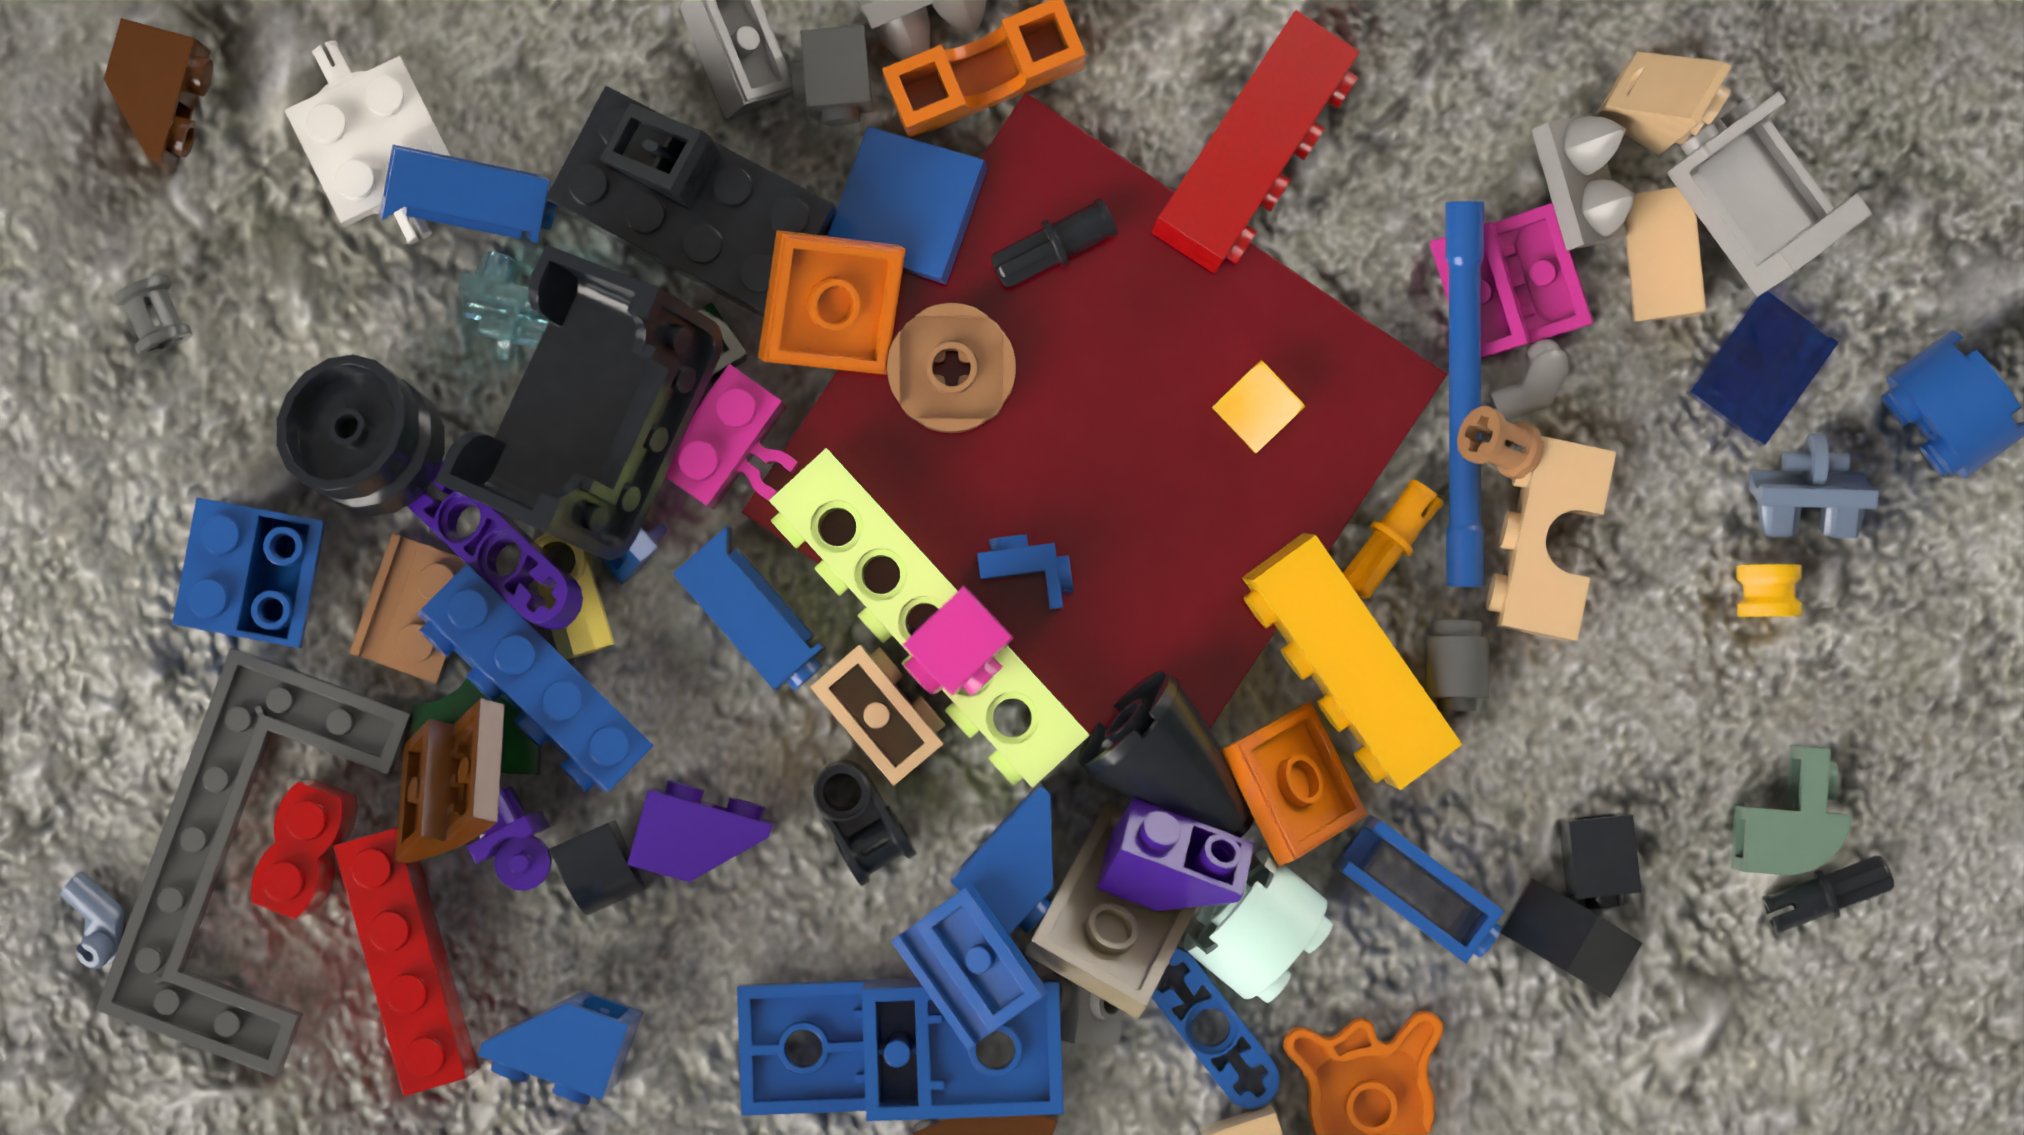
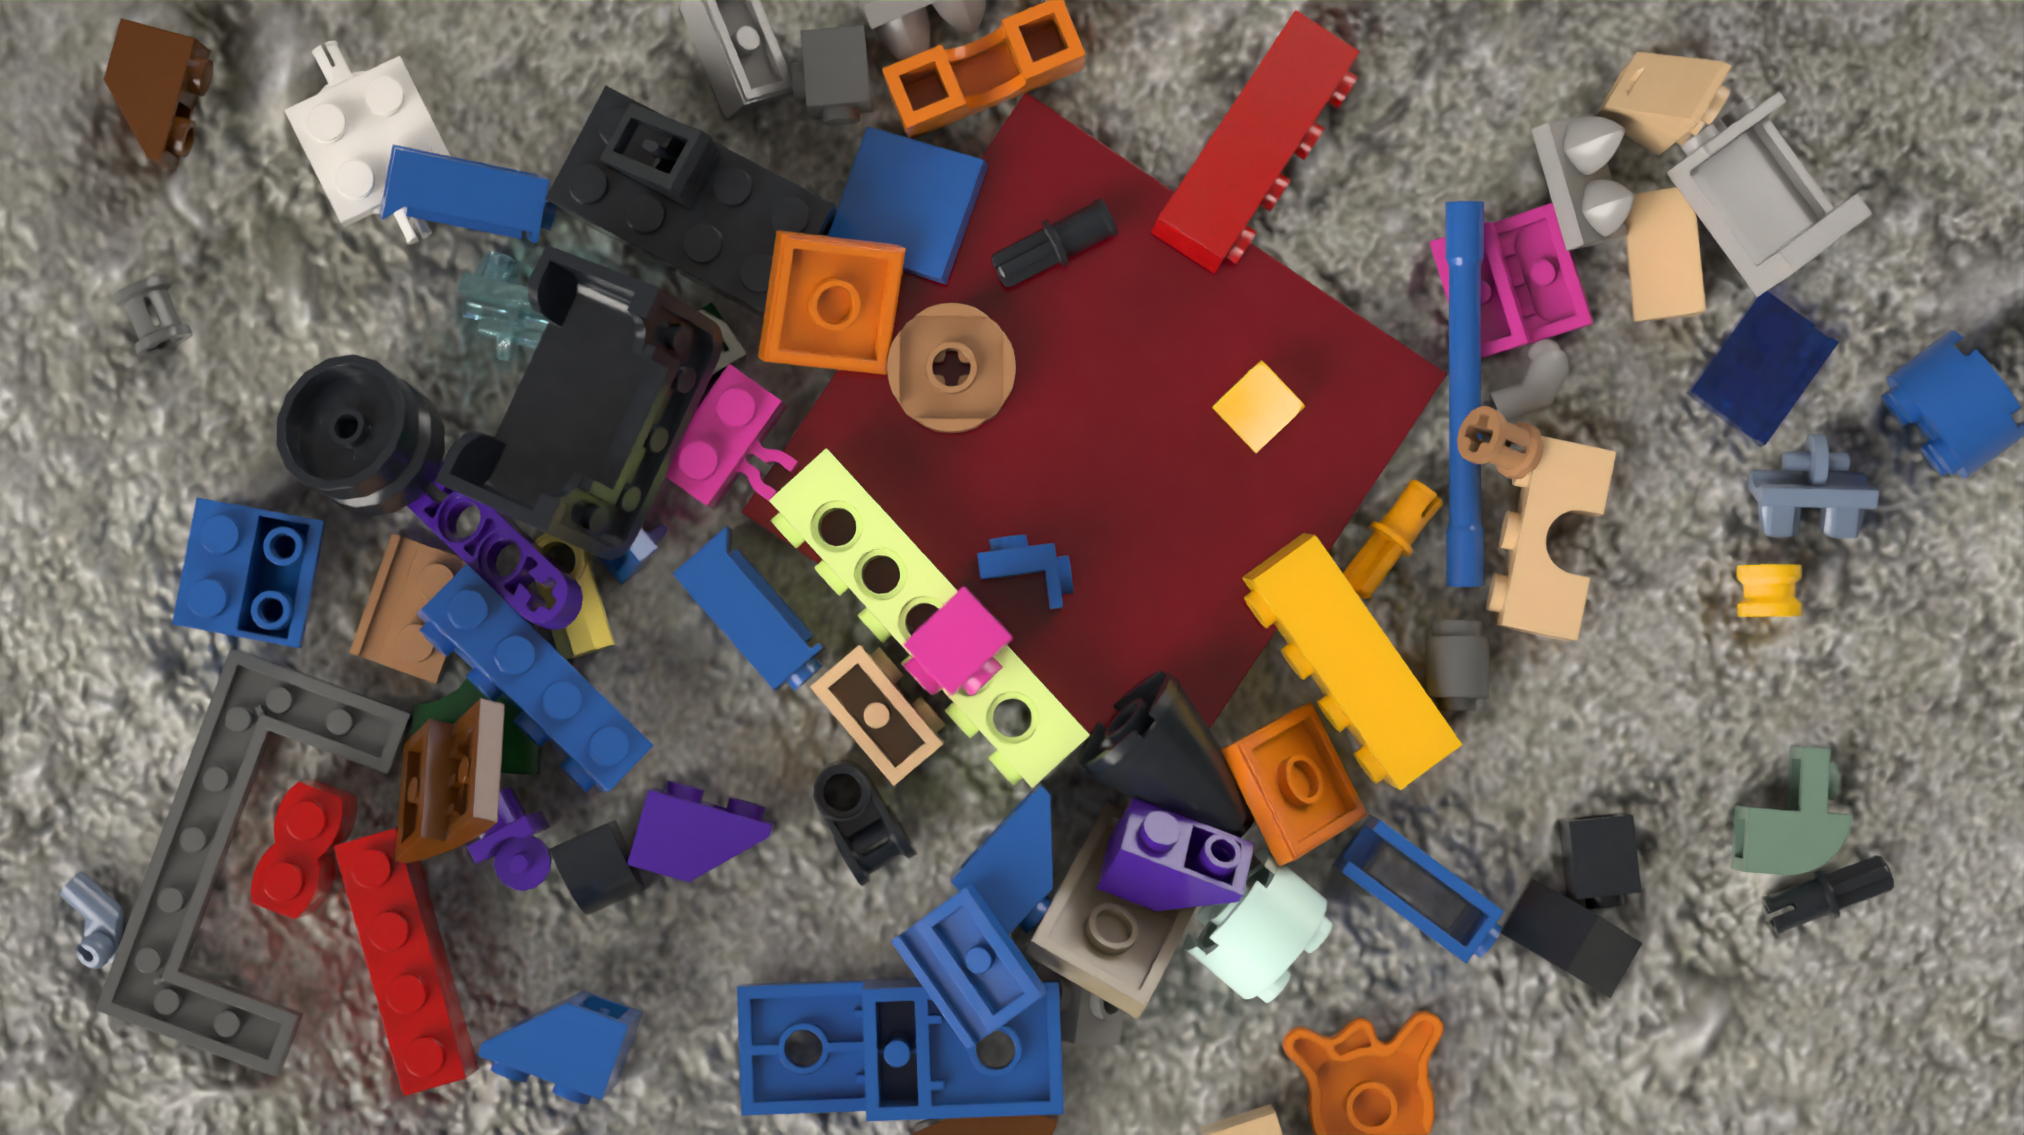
(1252, 1054): blue beam -> none

